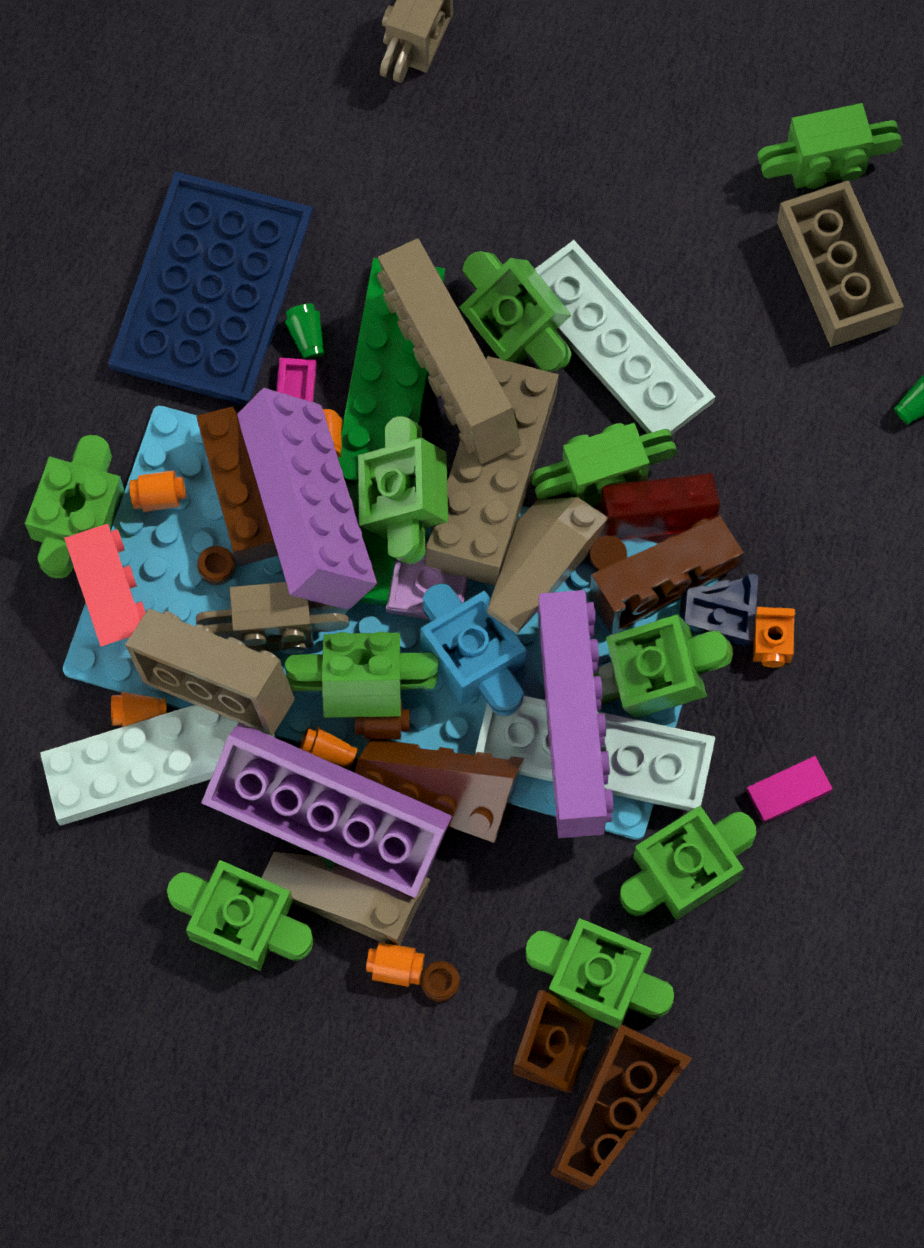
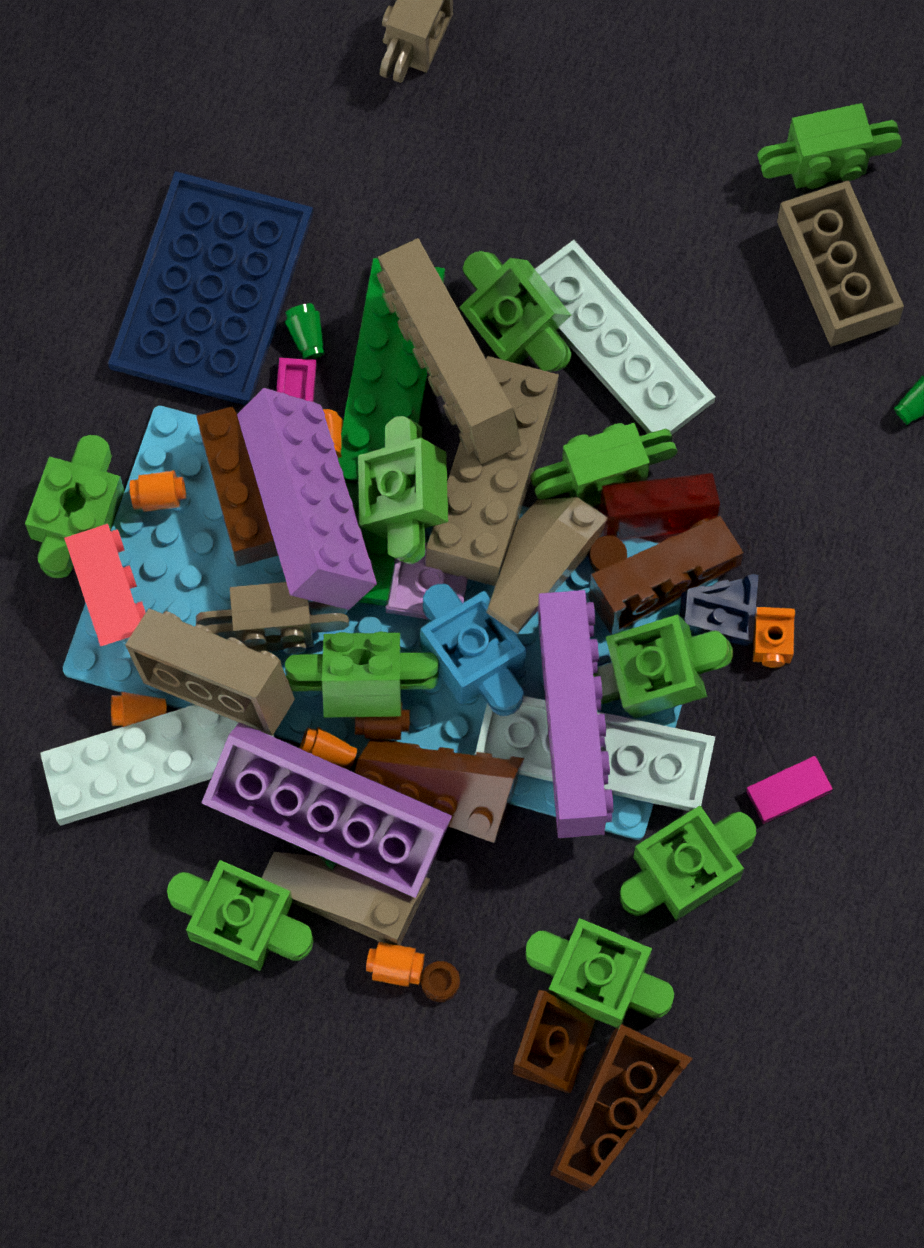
(216, 565): reddish brown tile -> none

